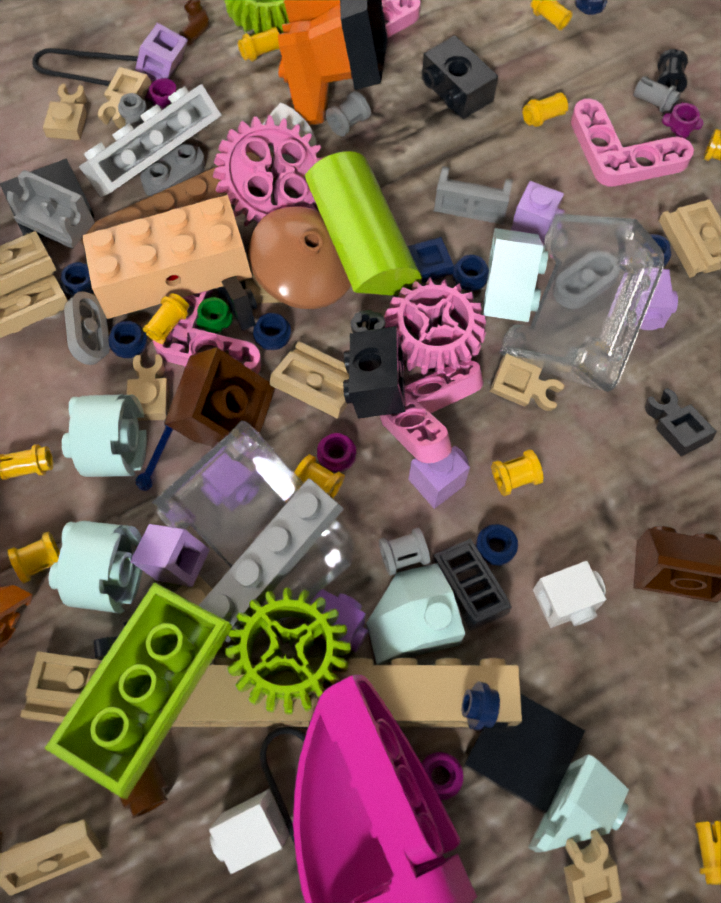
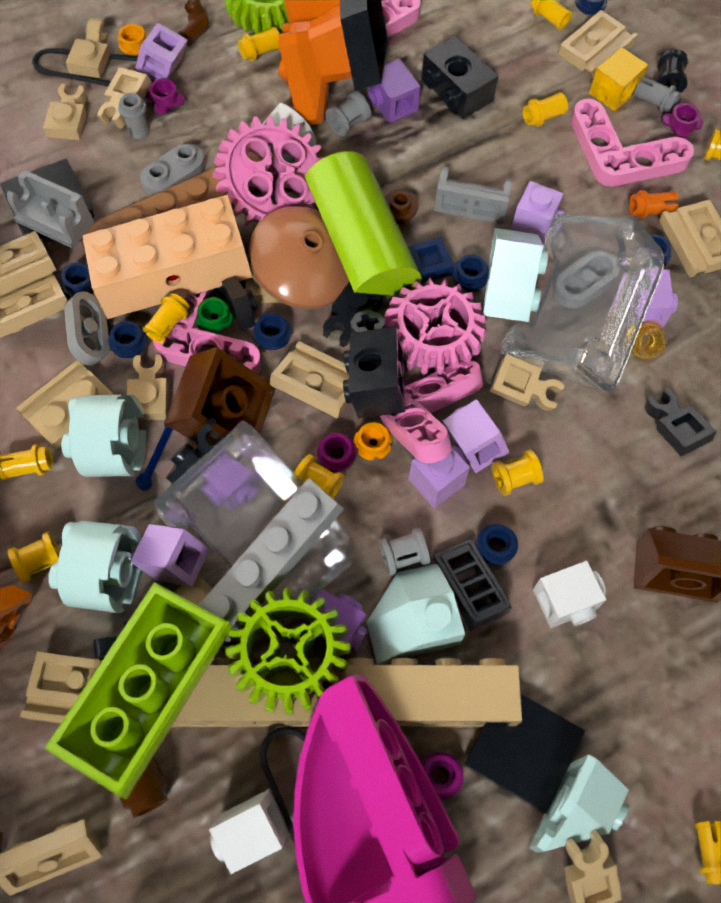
(49, 406): none -> tan plate
(90, 55): none -> tan plate
(131, 38): none -> light orange plate
(149, 141): white brick -> none
(188, 455): none -> black plate
(345, 308): none -> black plate
(376, 432): none -> light orange plate
(396, 93): none -> medium lavender brick
(408, 208): none -> reddish brown plate
(476, 435): none -> lavender brick
(480, 706): dark blue plate -> none
(596, 42): none -> tan plate
(617, 78): none -> yellow brick
(647, 204): none -> orange pin
(656, 342): none -> clear yellow plate

